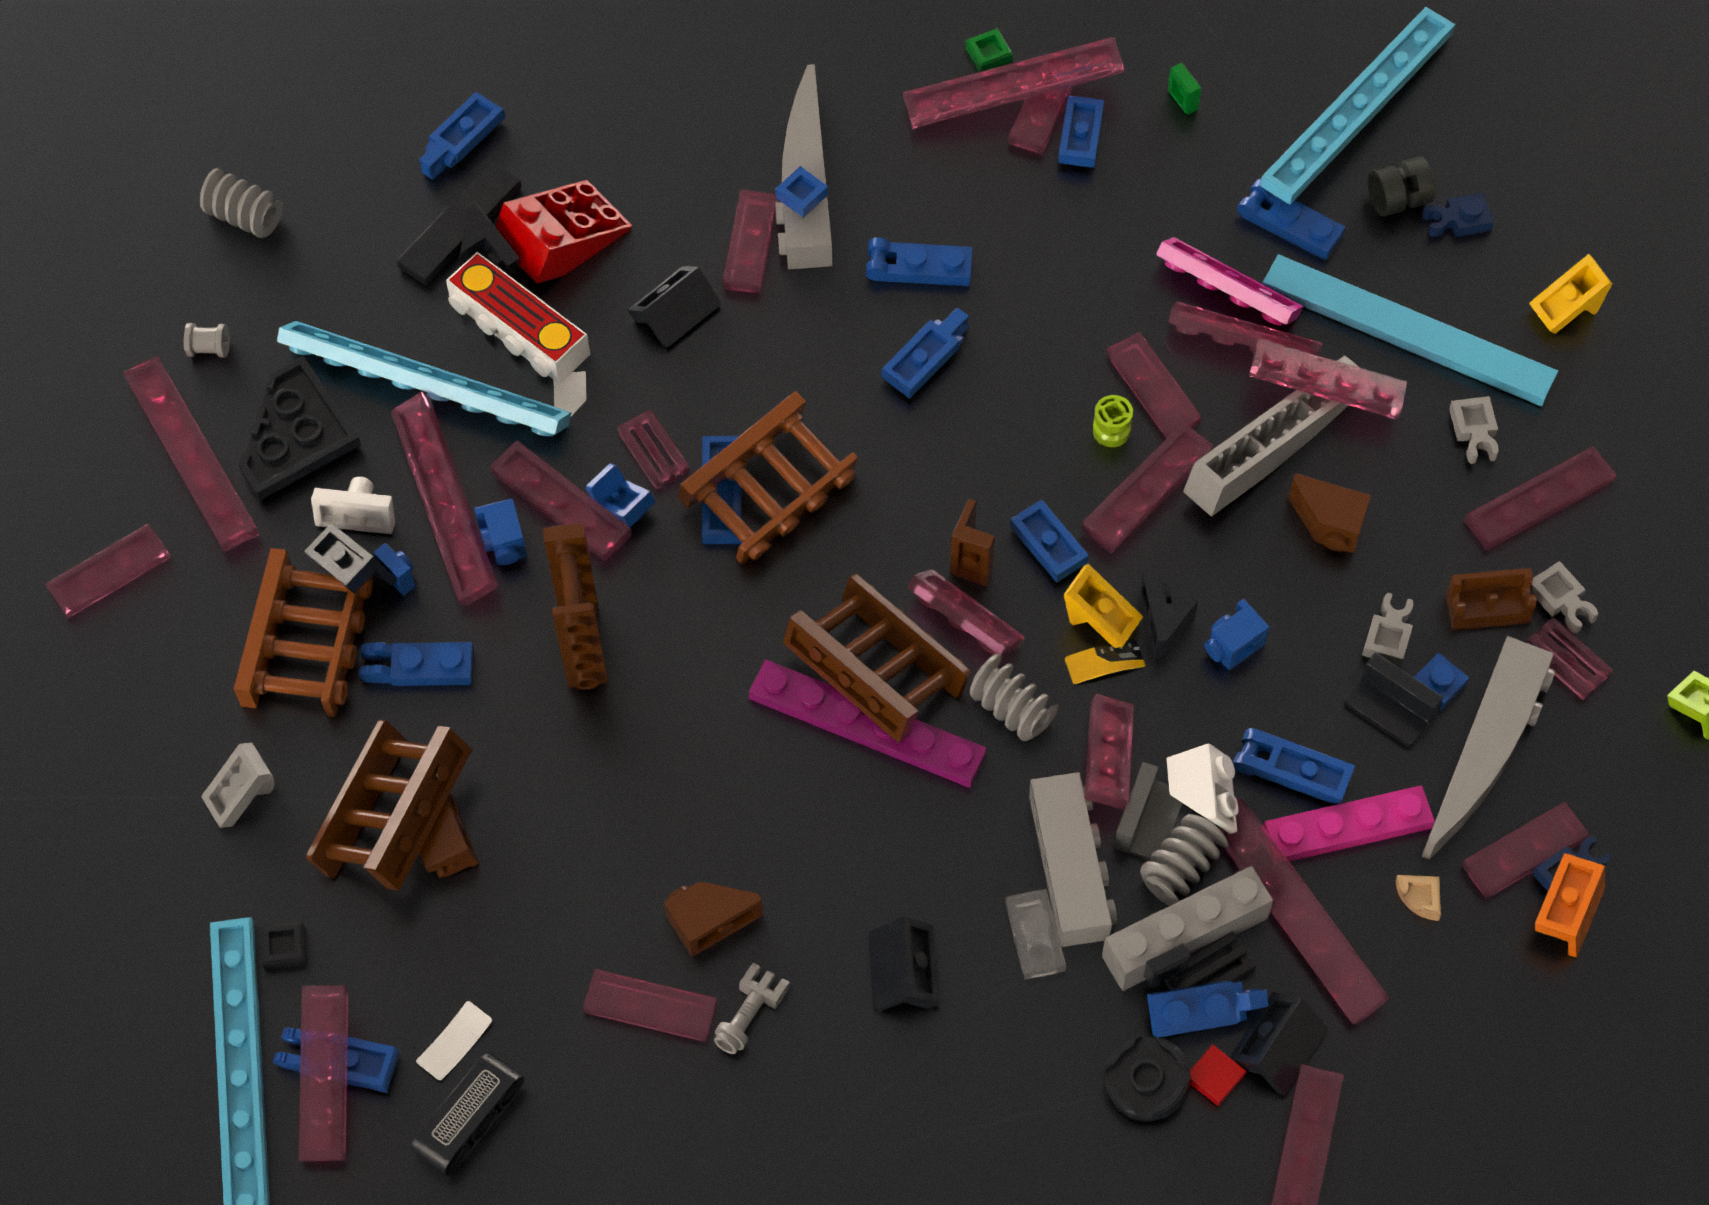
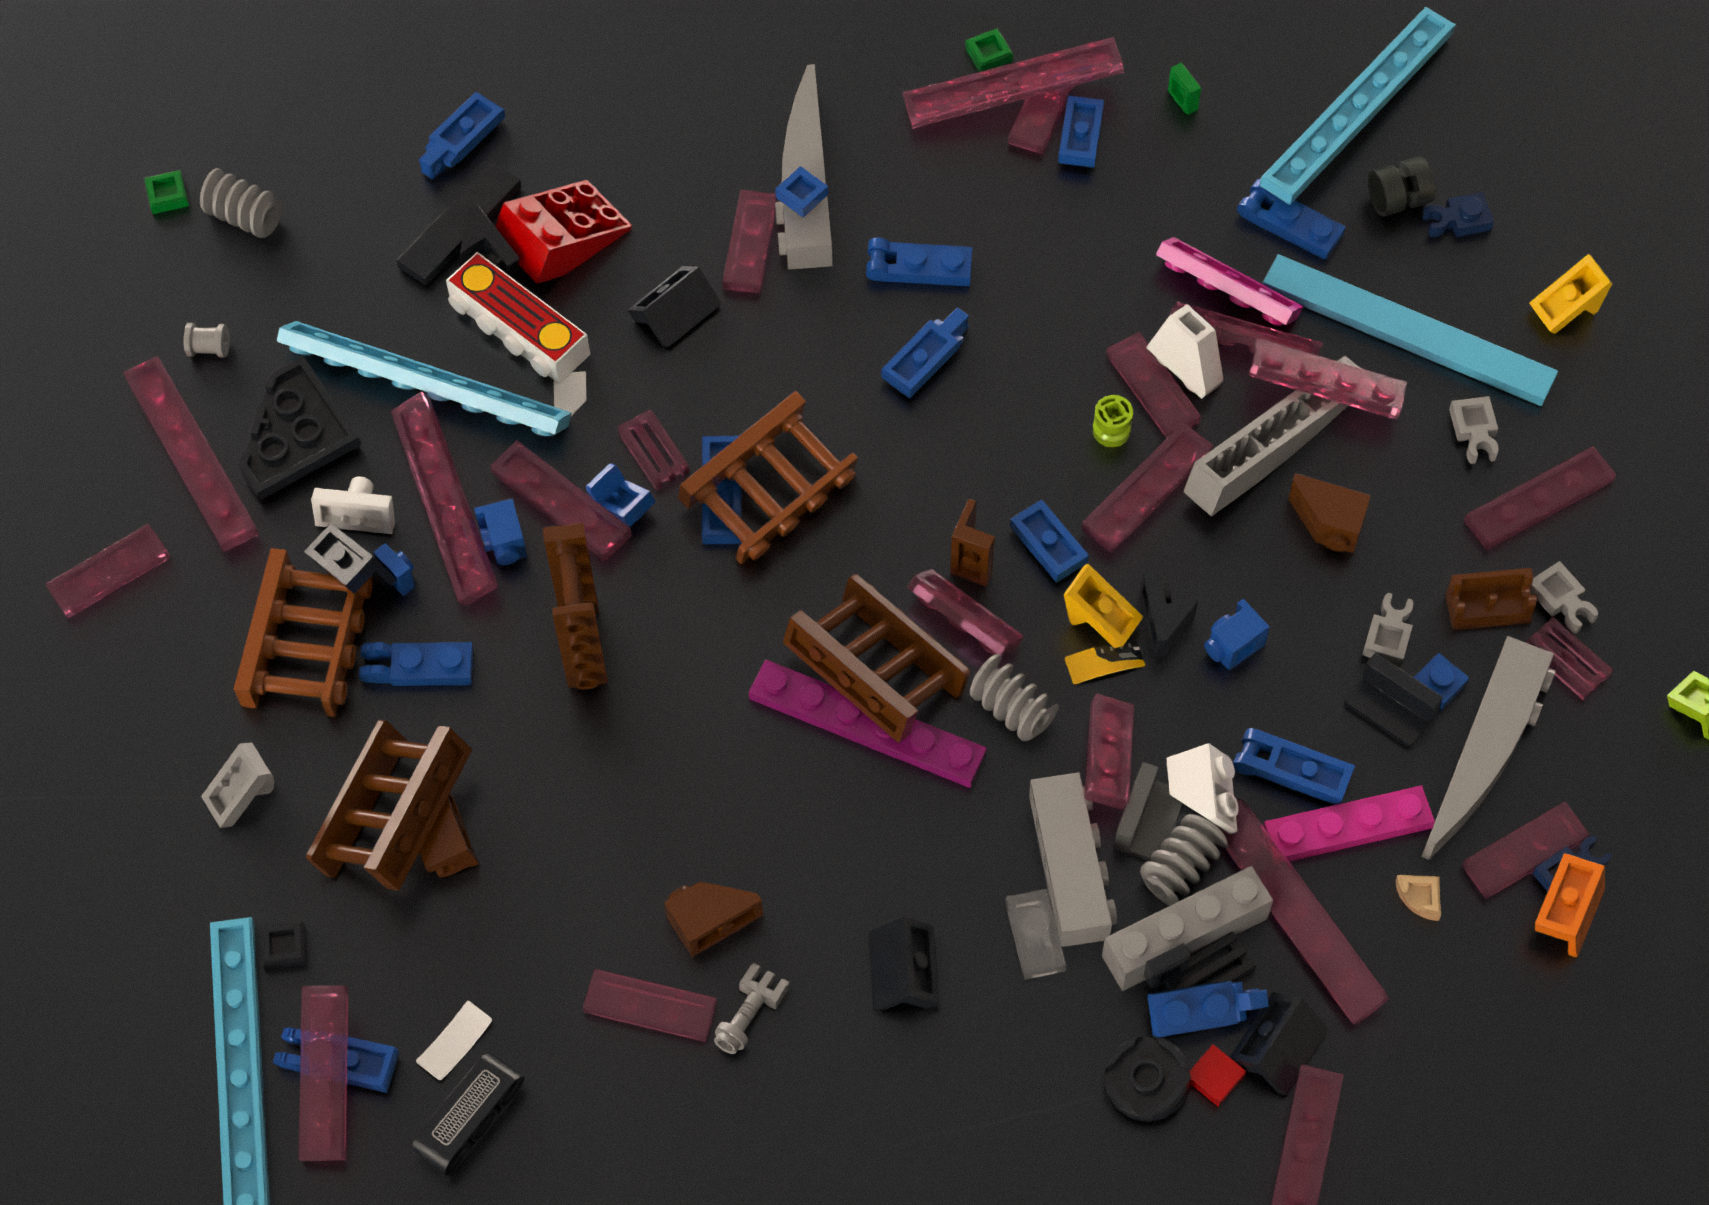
(166, 192): none -> green tile
(1189, 350): none -> white slope

